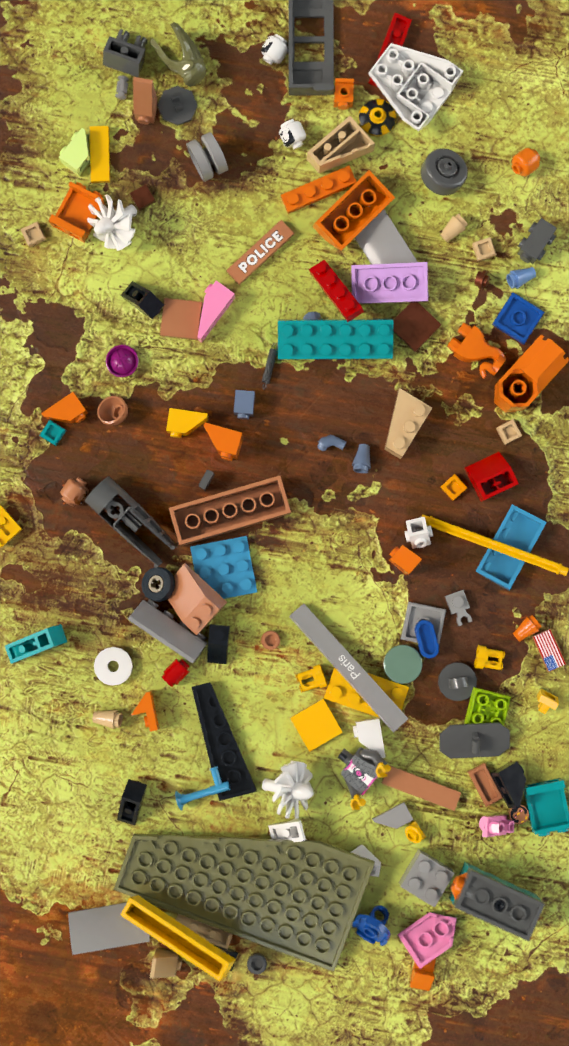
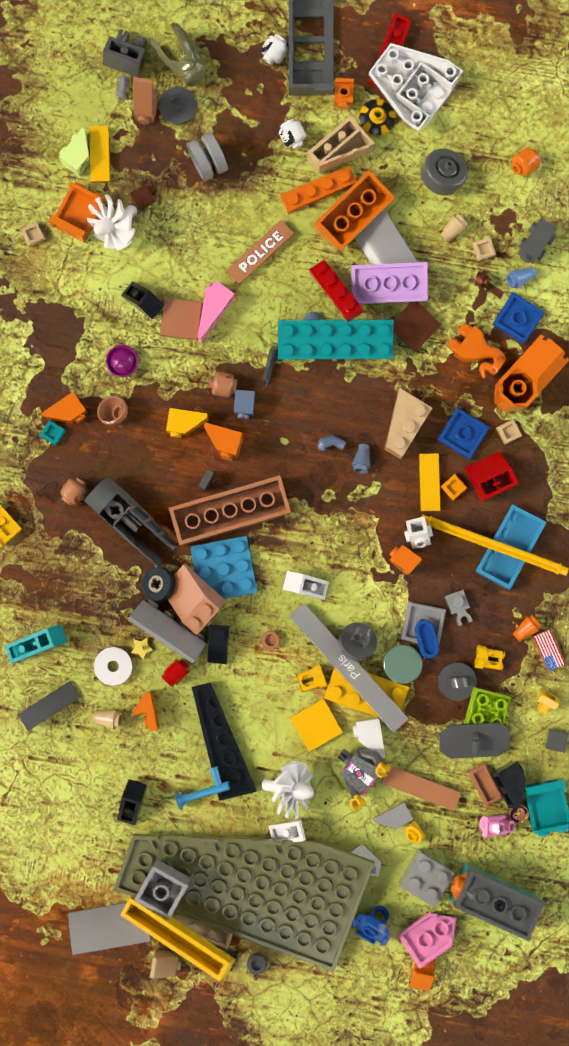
(48, 706): none -> dark grey slope
(141, 647): none -> light yellow piece
(162, 889): none -> light grey brick
(222, 384): none -> nougat head
(305, 585): none -> white slope
(357, 641): none -> dark grey tile
(429, 482): none -> yellow tile
(463, 433): none -> blue tile
(556, 740): none -> dark grey tile

